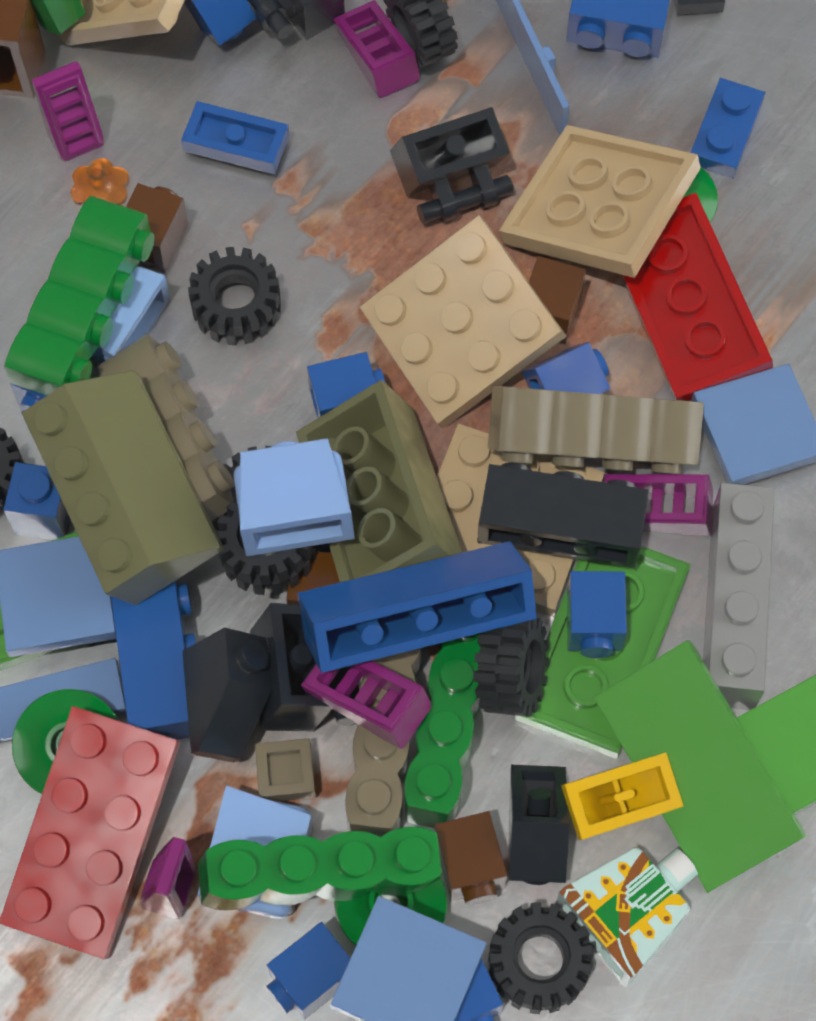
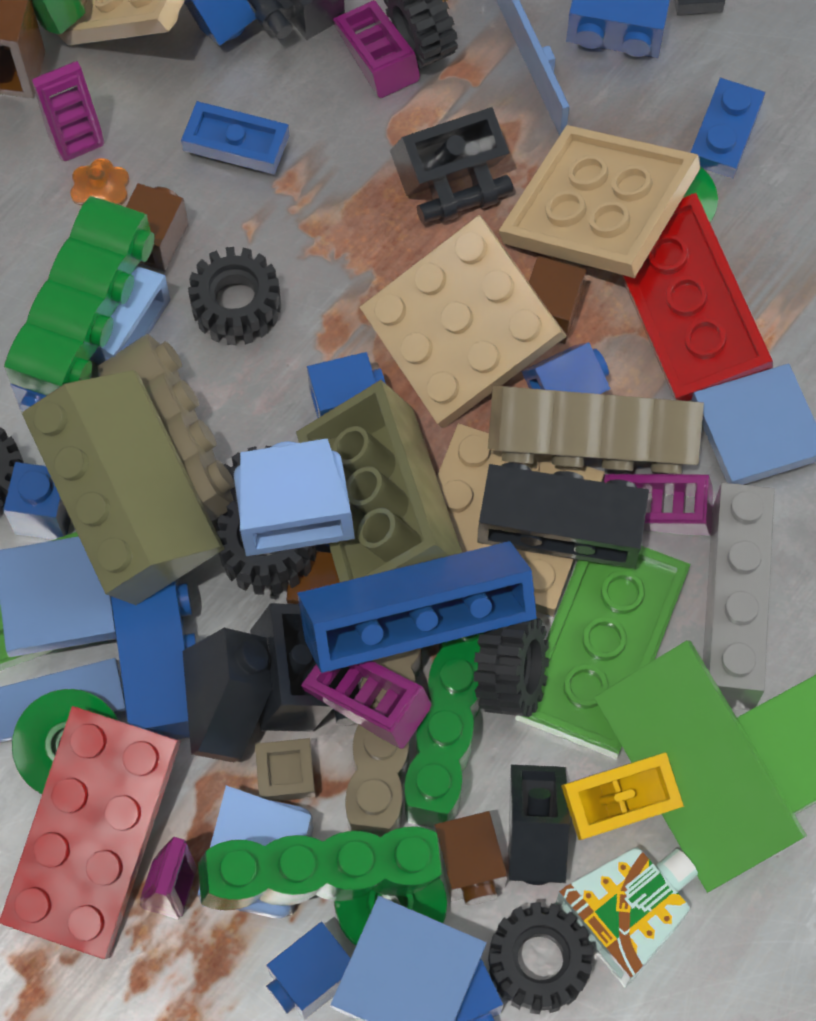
(596, 612): blue brick -> none

